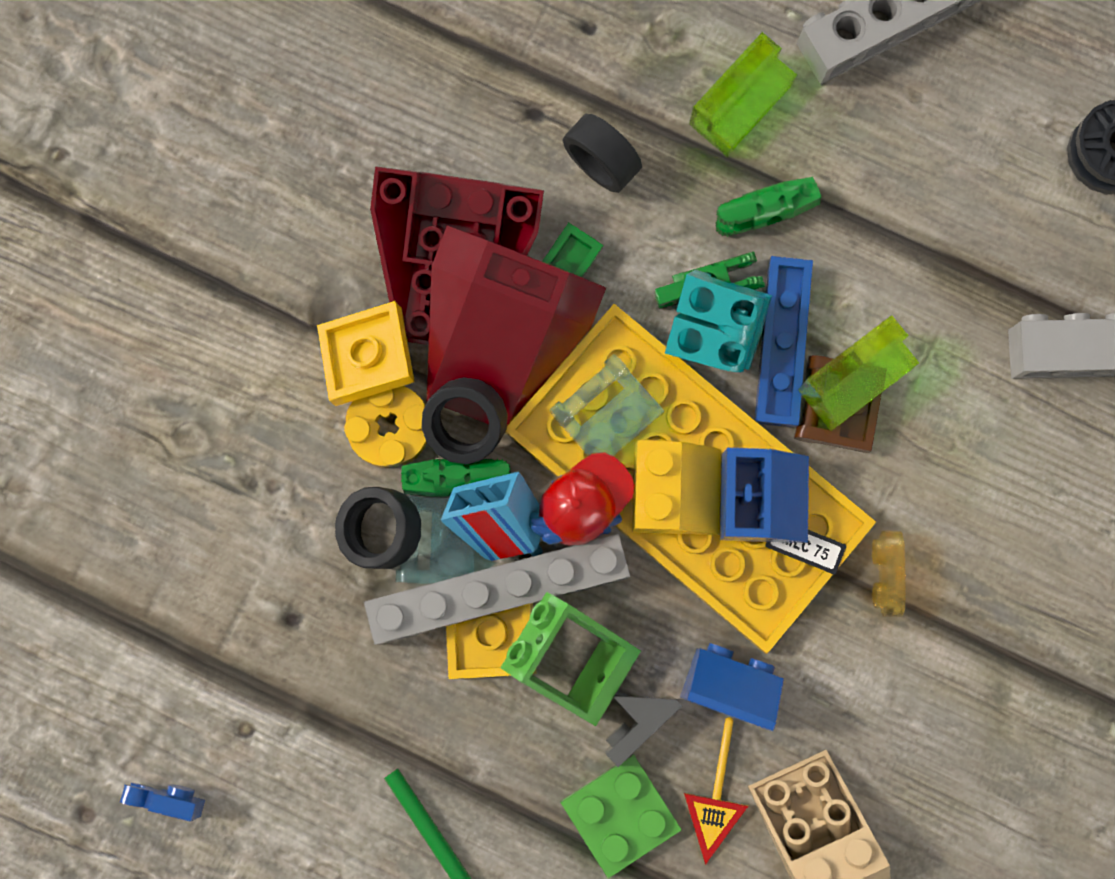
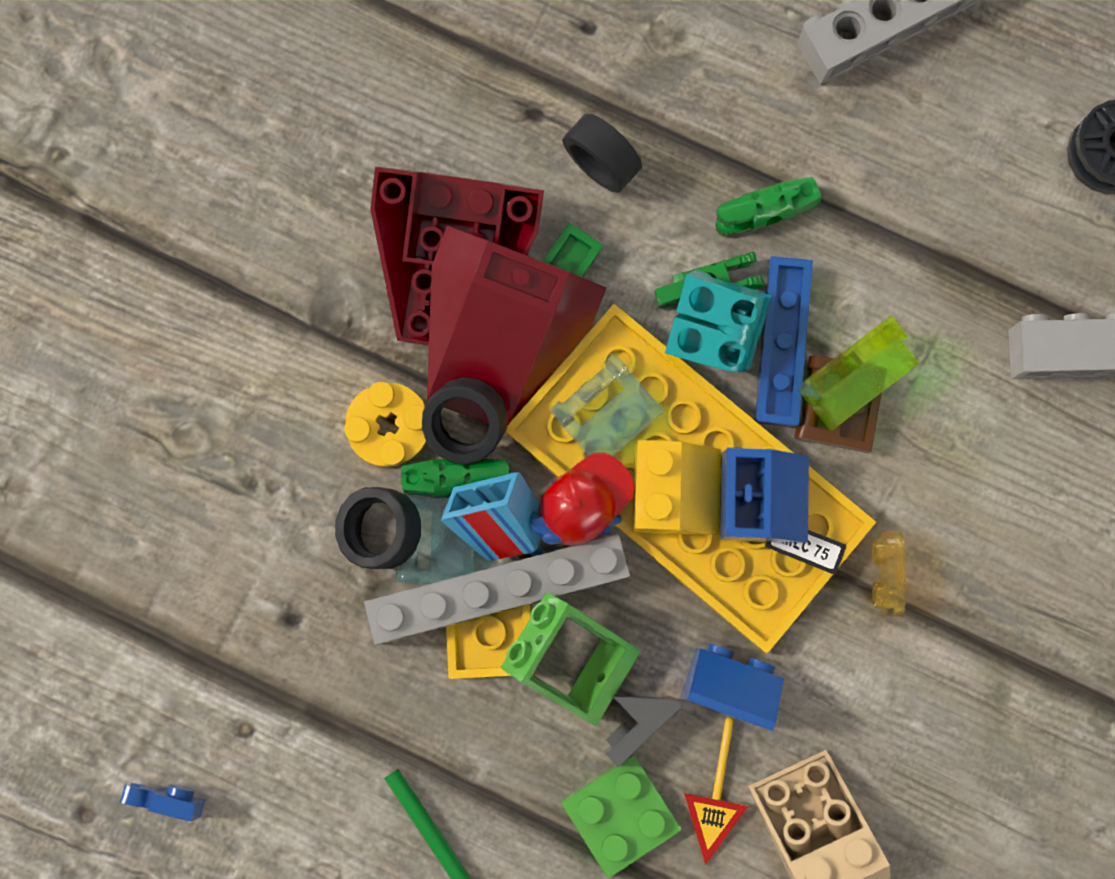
(365, 353): yellow plate -> none
(742, 95): clear neon green piece -> none

